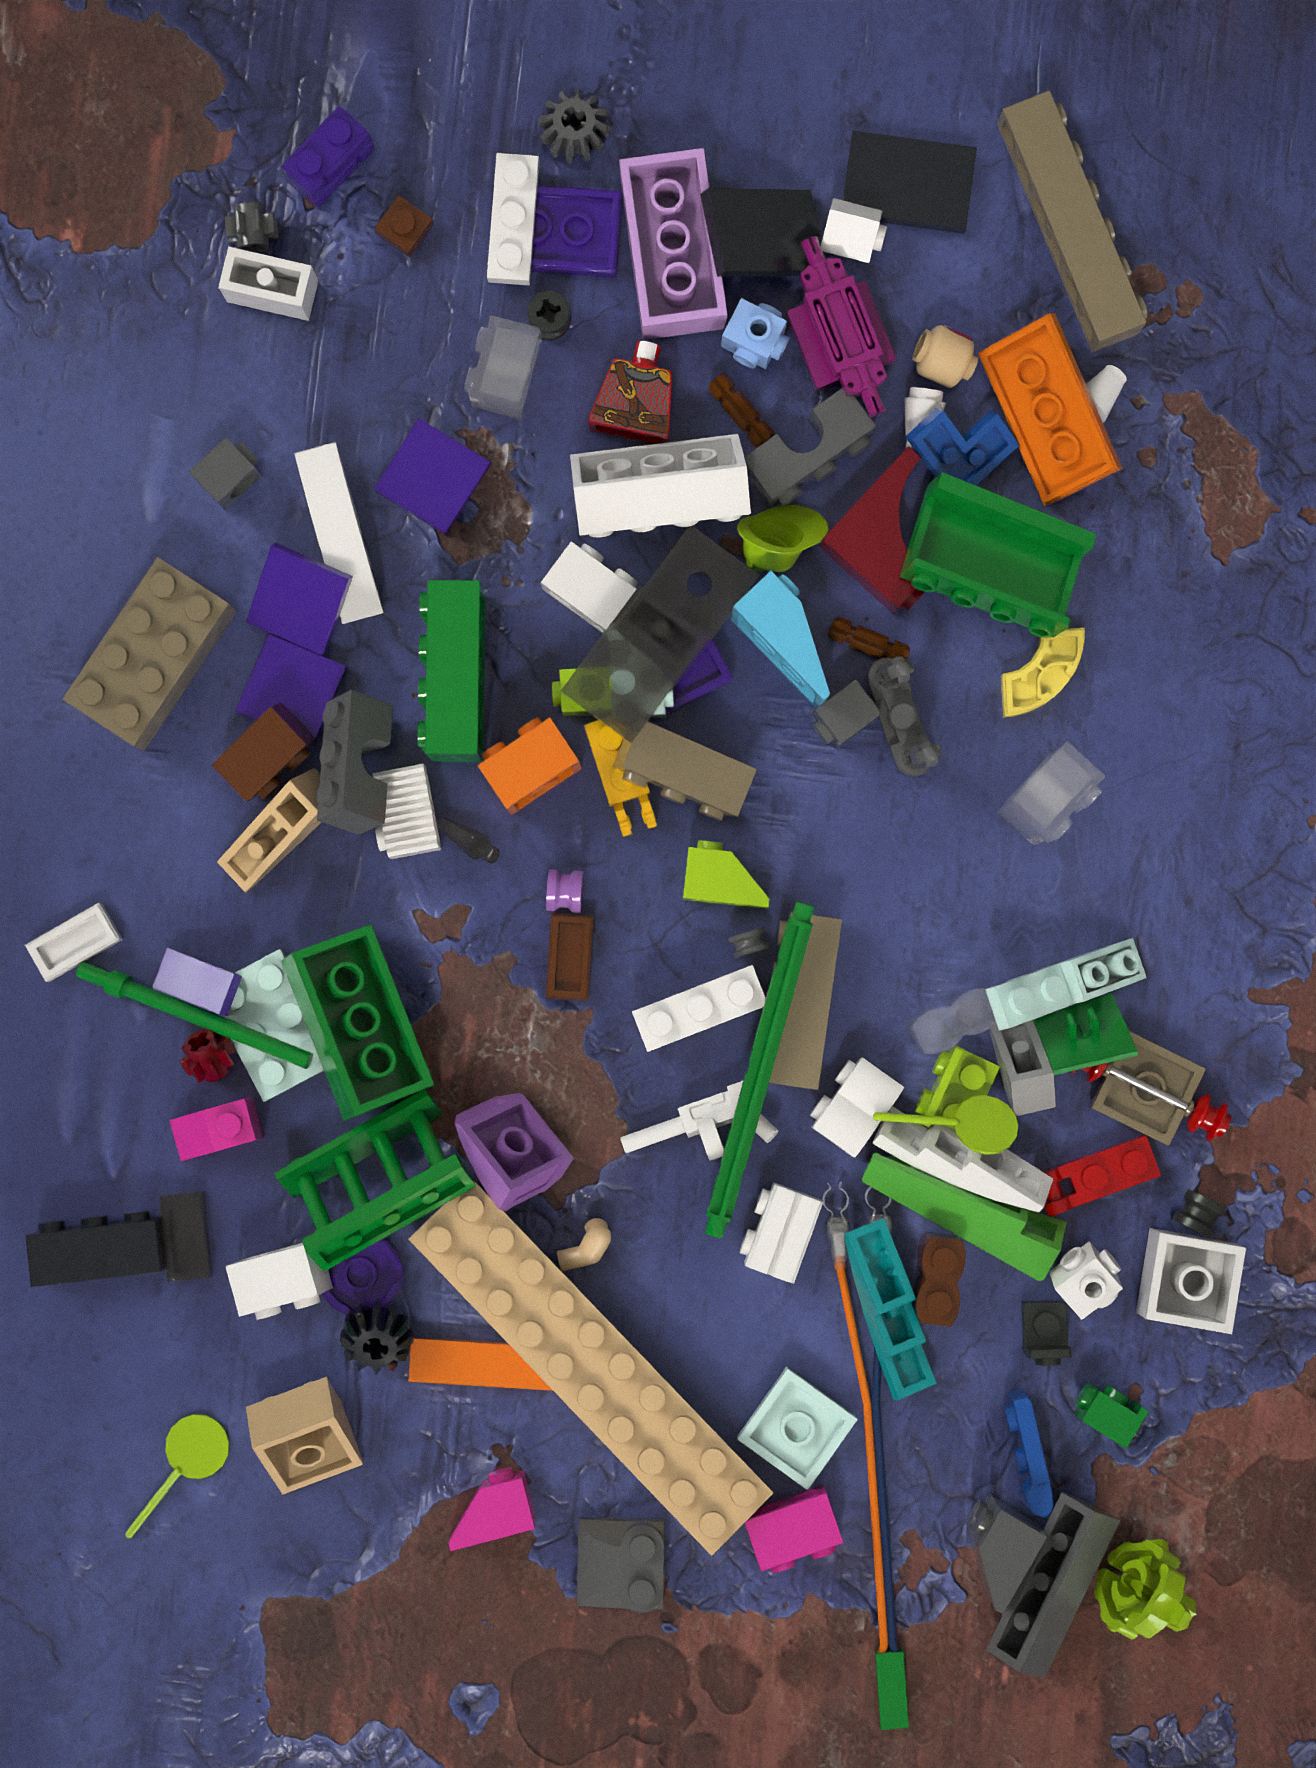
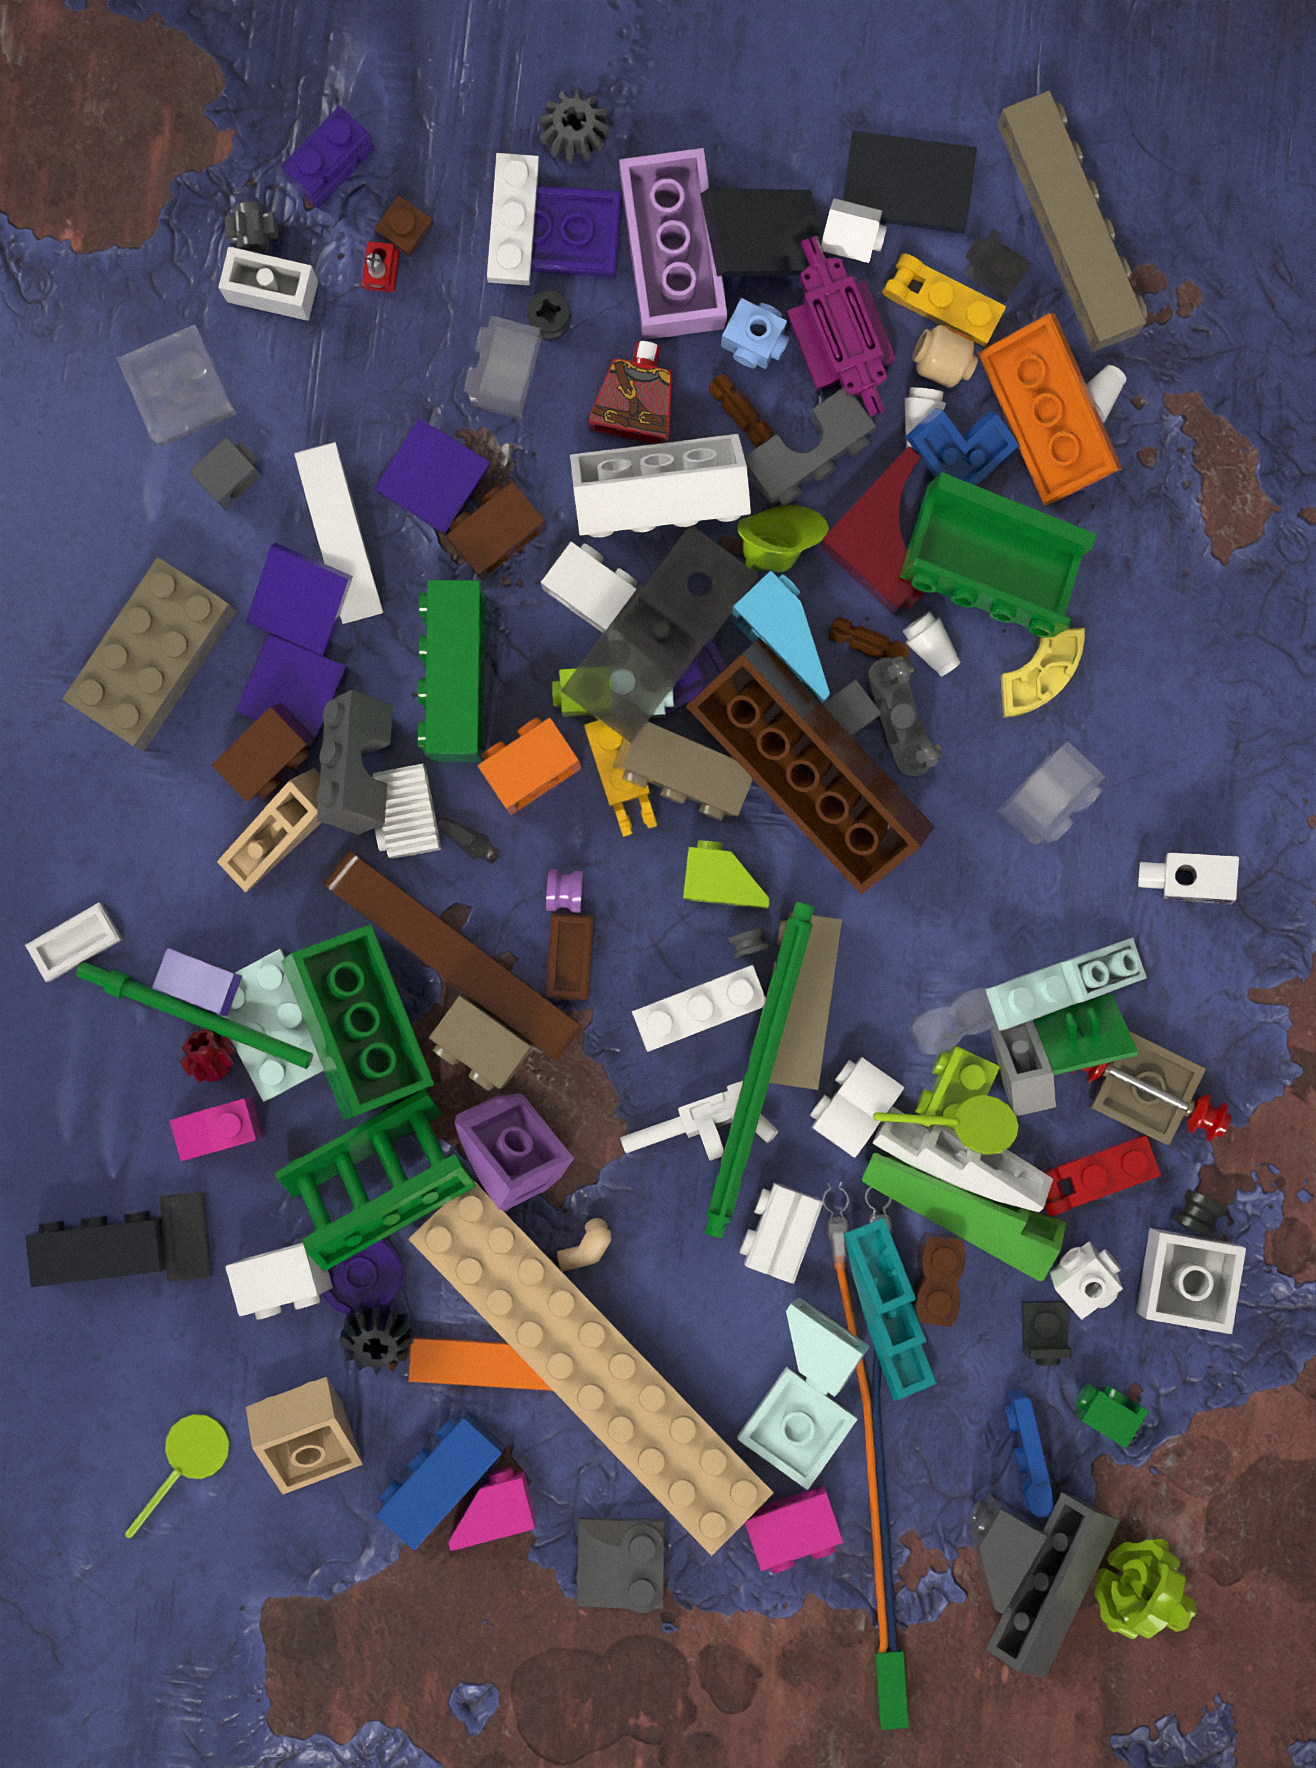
(176, 385): none -> clear brick
(379, 274): none -> red piece
(438, 1479): none -> blue brick
(453, 955): none -> reddish brown beam
(481, 1043): none -> dark tan brick
(495, 530): none -> reddish brown brick
(811, 766): none -> reddish brown brick
(823, 1348): none -> light aqua slope
(932, 643): none -> white cone
(944, 300): none -> yellow plate
(995, 266): none -> clear smoke bracket
(1213, 877): none -> white torso

